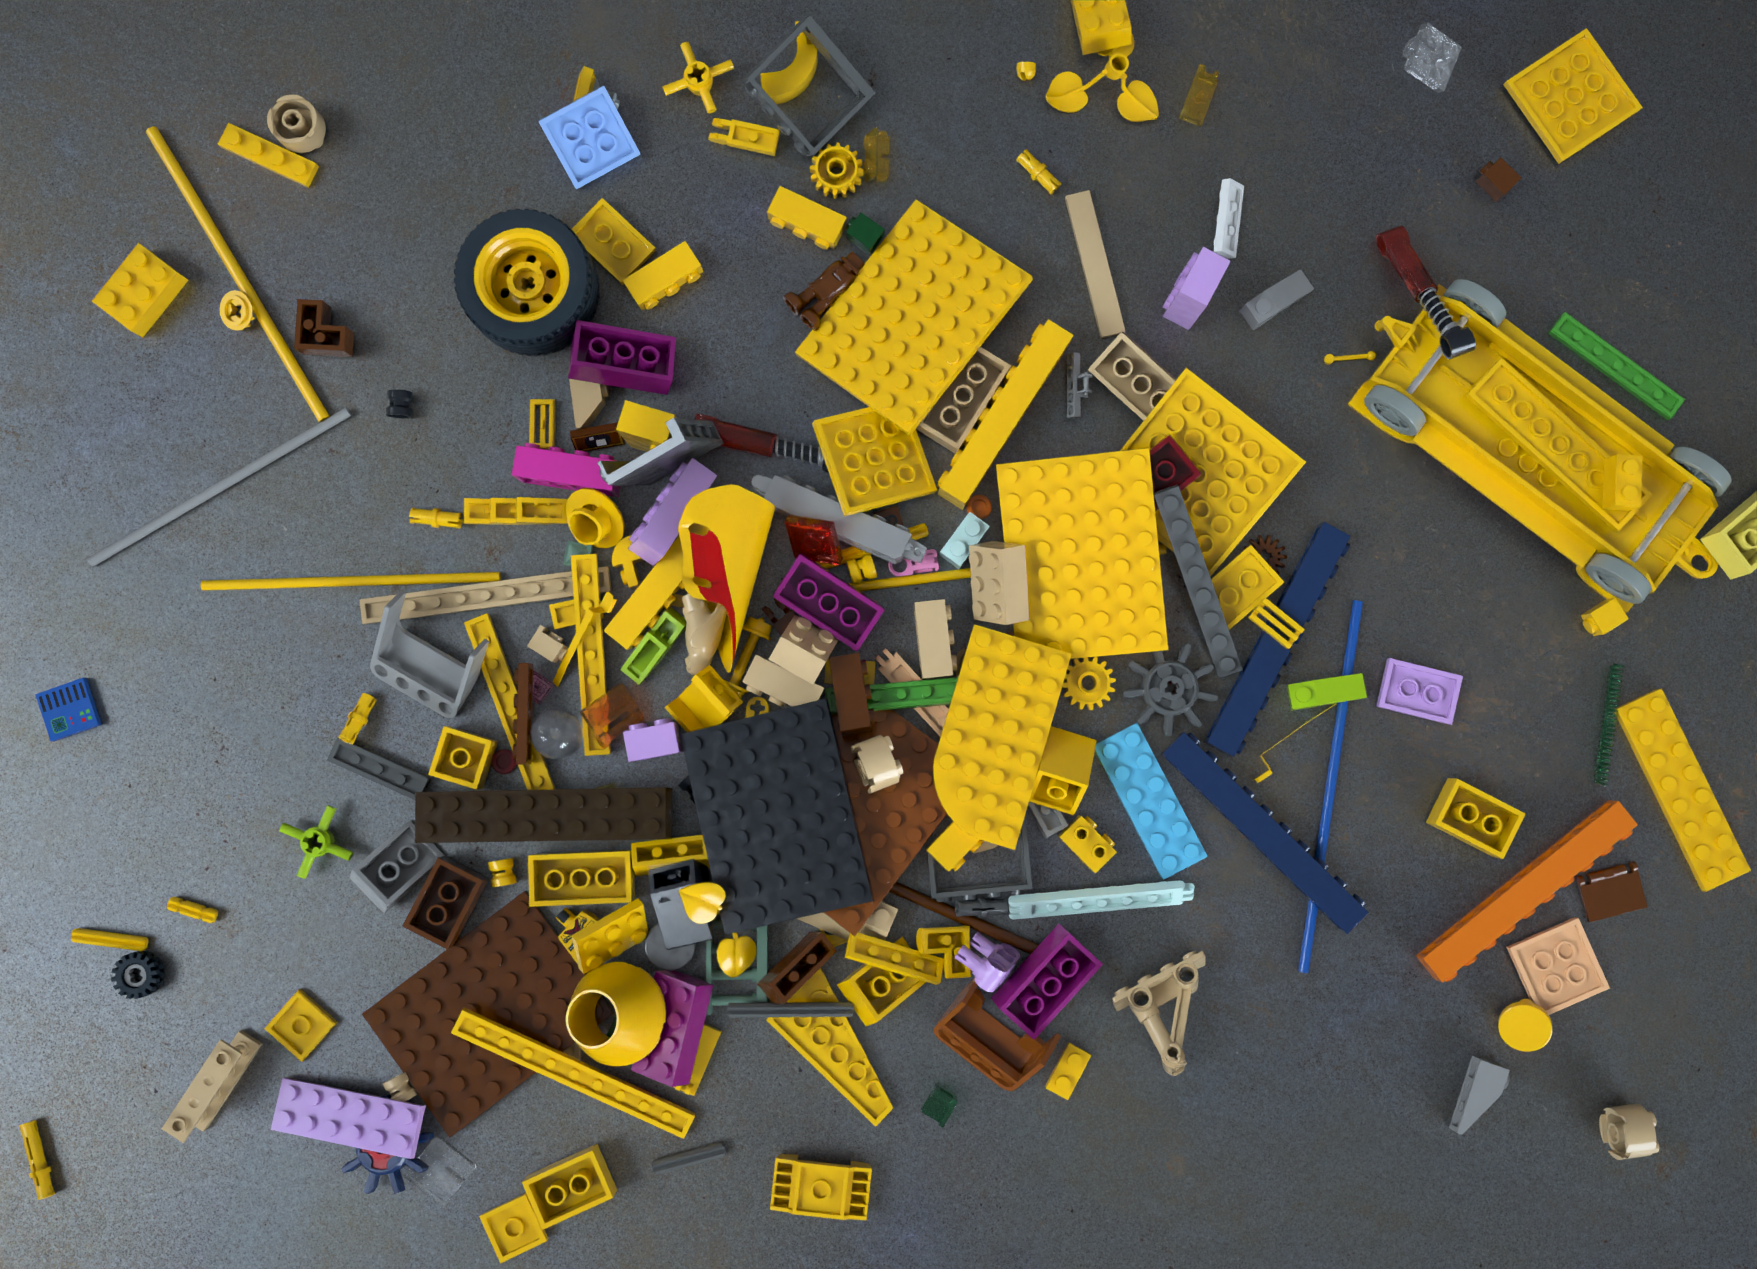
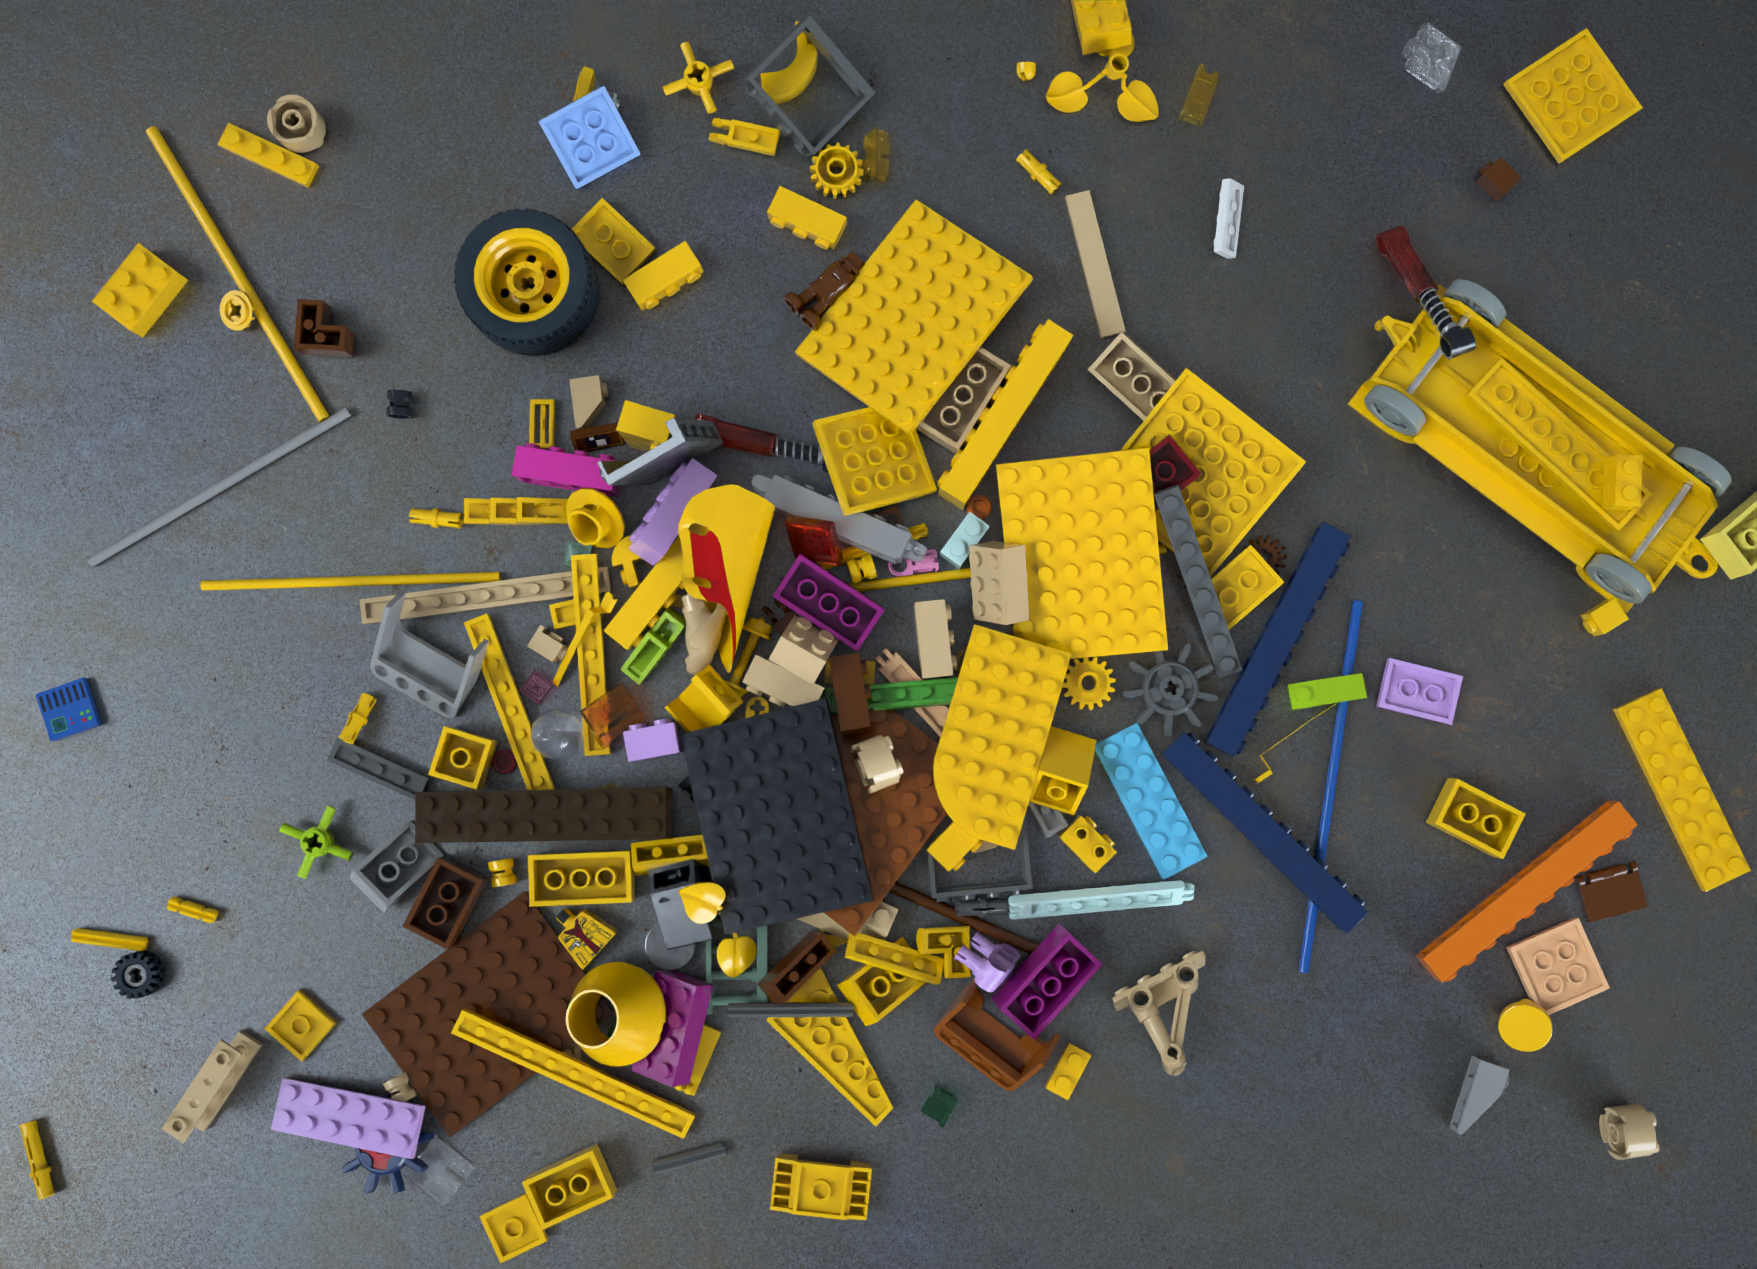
(524, 704): reddish brown plate -> none
(610, 936): yellow plate -> none
(622, 357): magenta brick -> none
(864, 233): dark green brick -> none
(1073, 375): light grey piece -> none
(1195, 287): lavender brick -> none
(1276, 299): light grey slope -> none
(1292, 636): yellow tile -> none
(1329, 358): yellow hinge -> none
(1603, 745): clear green piece -> none
(1616, 366): bright green tile -> none

